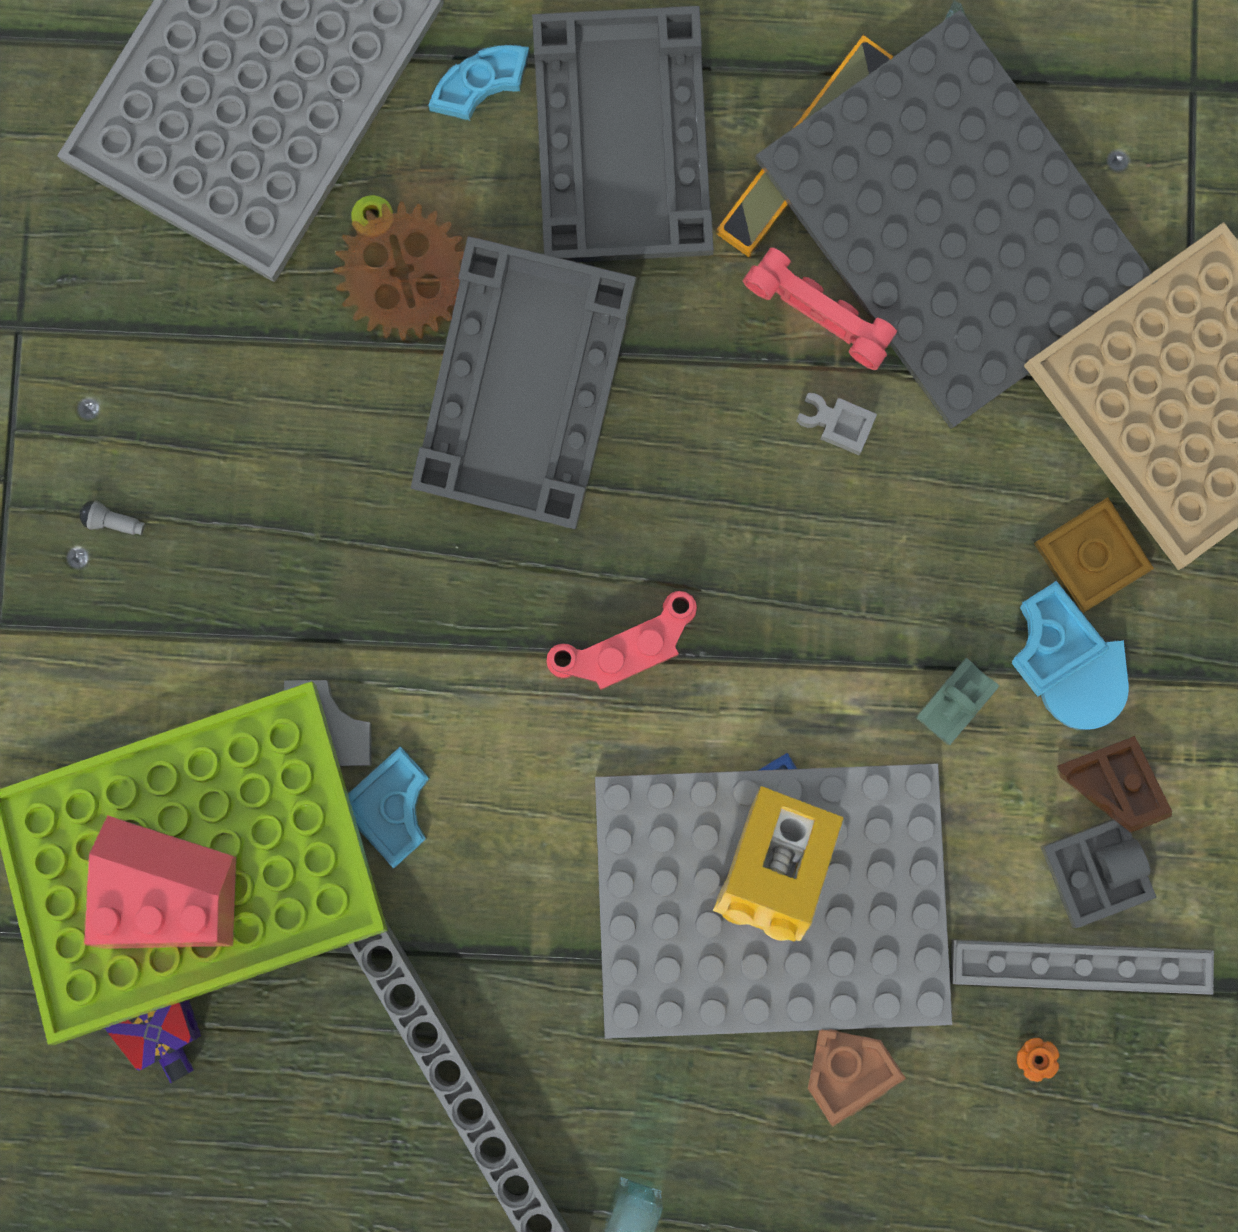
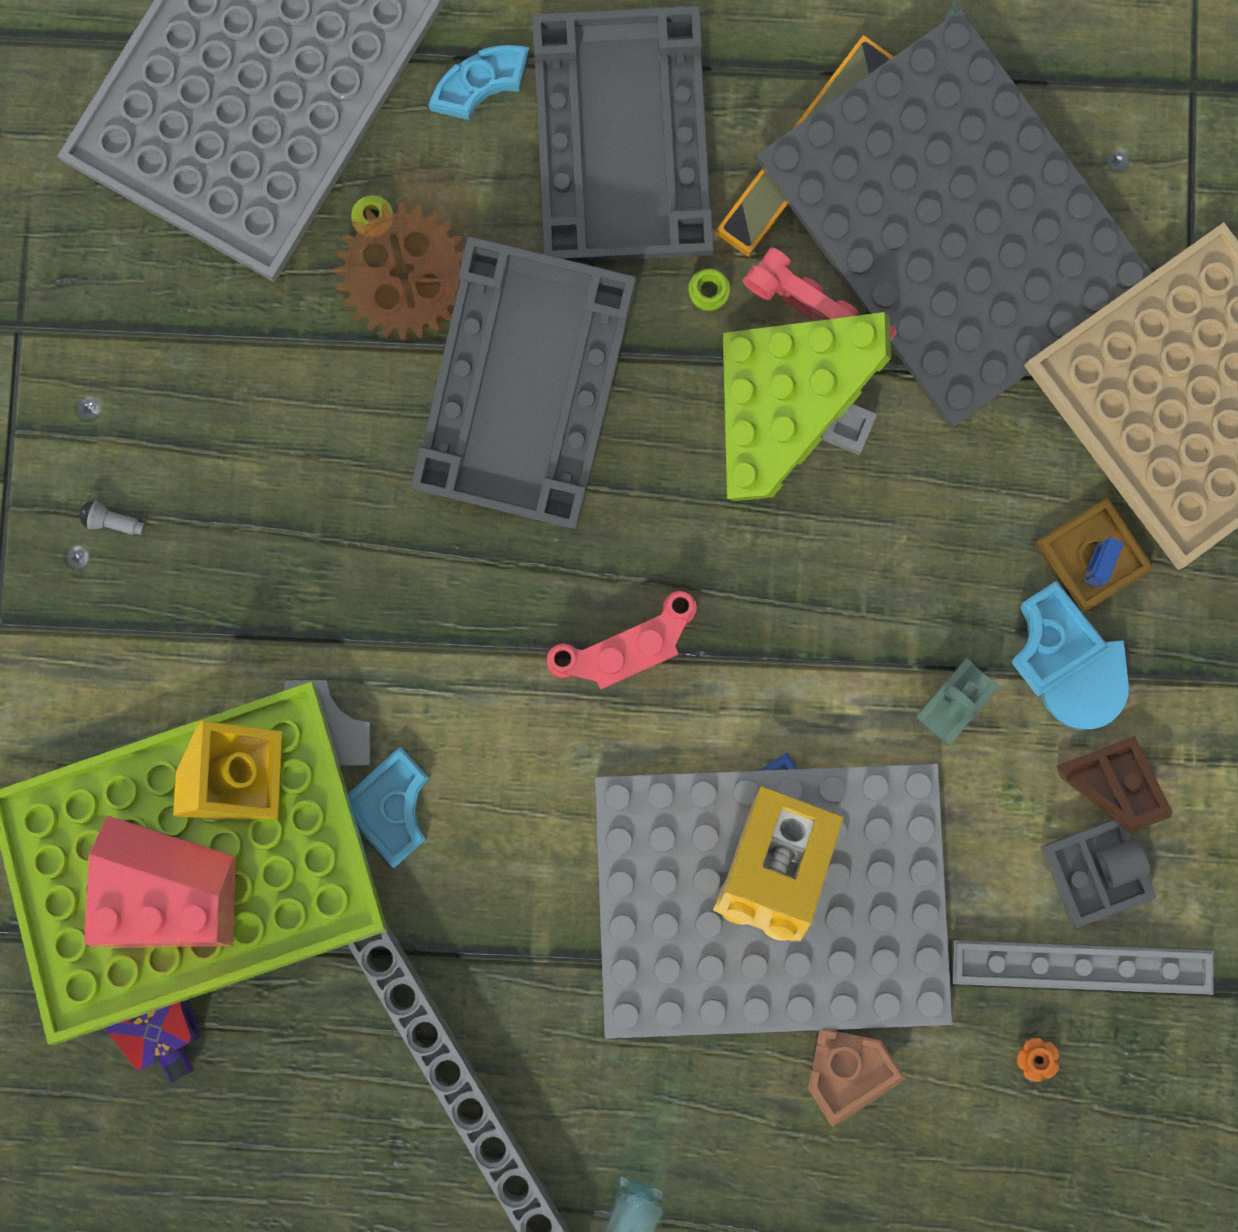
(229, 773): none -> yellow slope
(709, 277): none -> lime plate
(787, 391): none -> lime plate
(1103, 562): none -> blue tile

